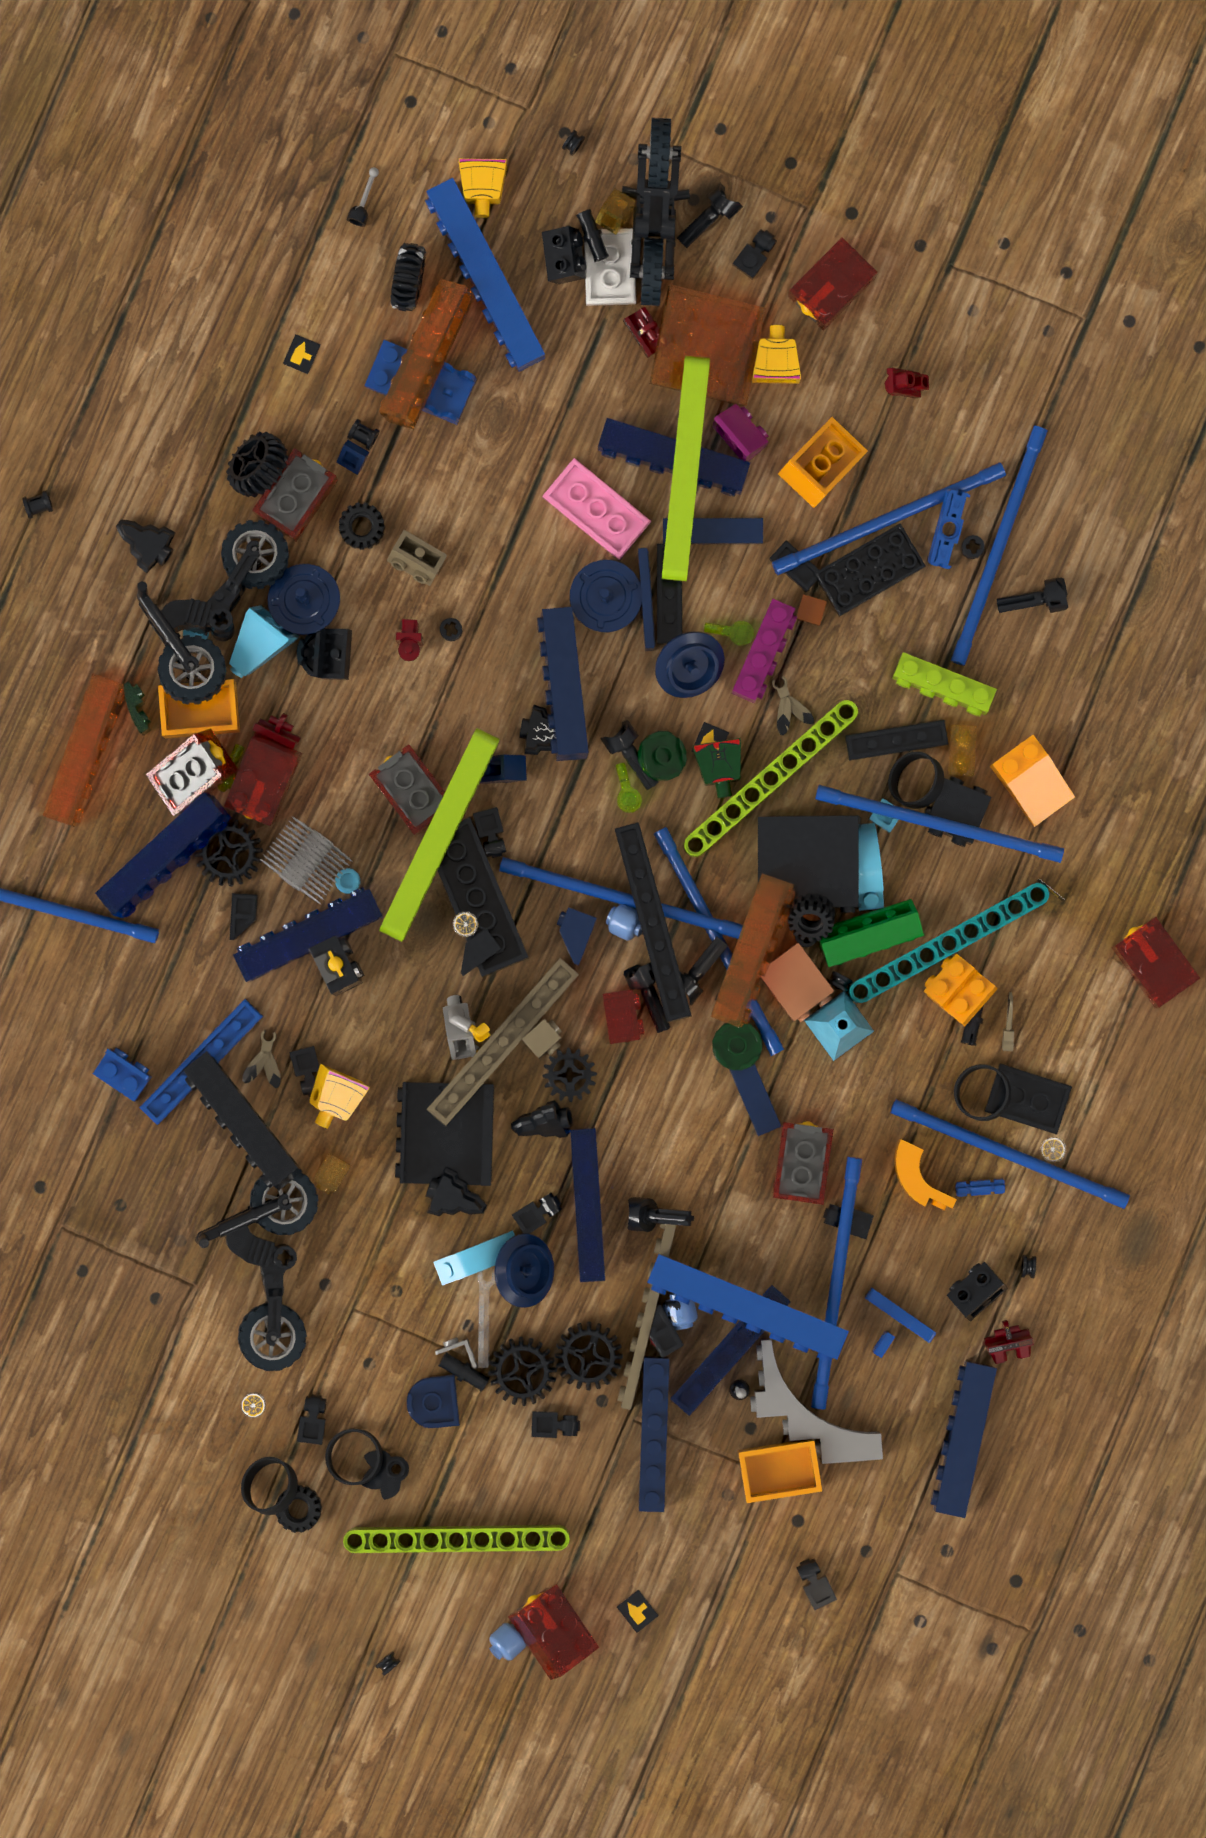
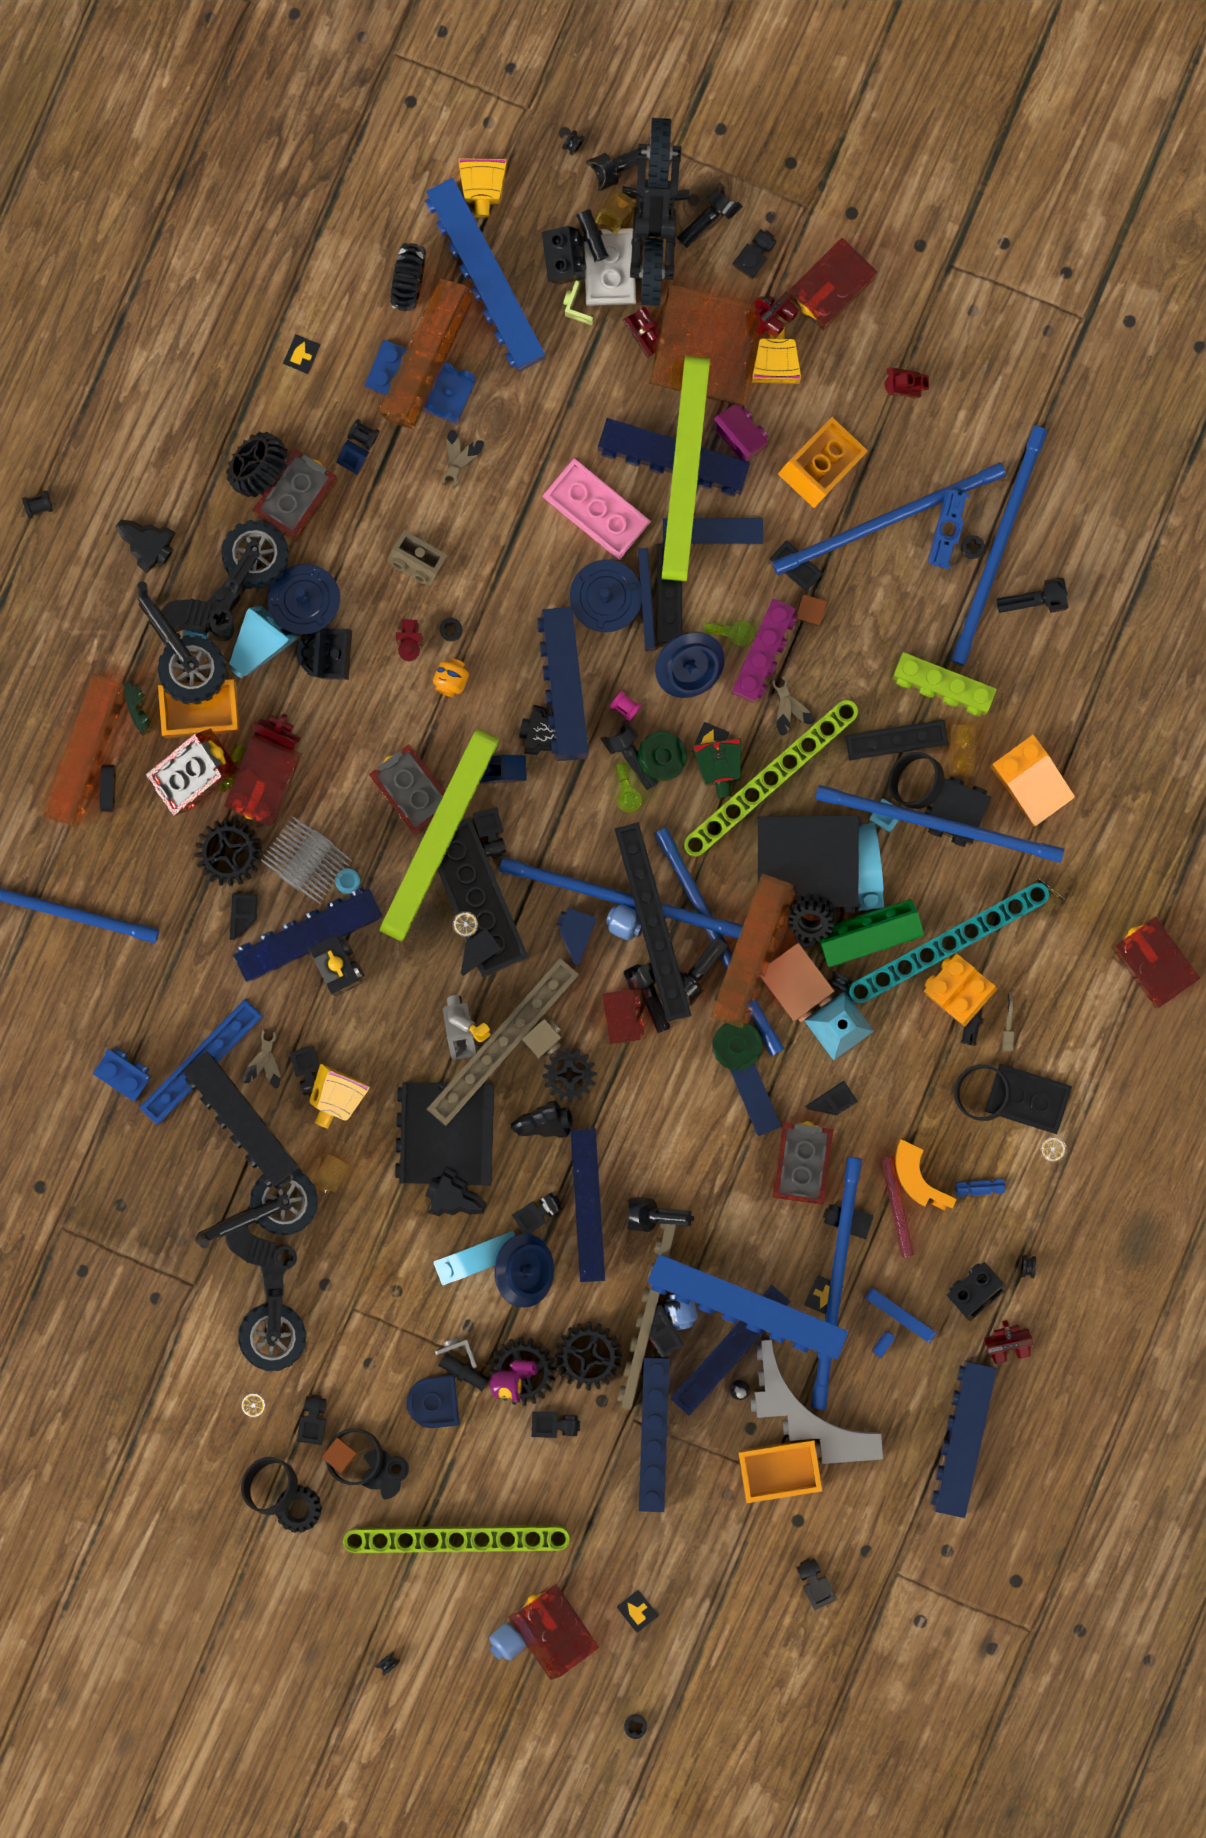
(107, 788): none -> black beam
(163, 855): clear blue brick -> none
(339, 1455): none -> dark orange tile
(353, 513): black tyre -> none
(358, 214): hinge -> none
(450, 677): none -> light orange head
(457, 458): none -> dark tan piece
(484, 1320): clear tile -> none
(509, 1383): none -> magenta piece
(569, 301): none -> yellowish green bracket
(607, 169): none -> black piece
(625, 705): none -> dark pink bush
(637, 1718): none -> black bush
(770, 312): none -> dark red hips
(819, 1294): none -> black sticker
(834, 1100): none -> black tile
(869, 570): black tile -> none
(897, 1206): none -> clear pink piece
(1106, 1193): blue piece -> none

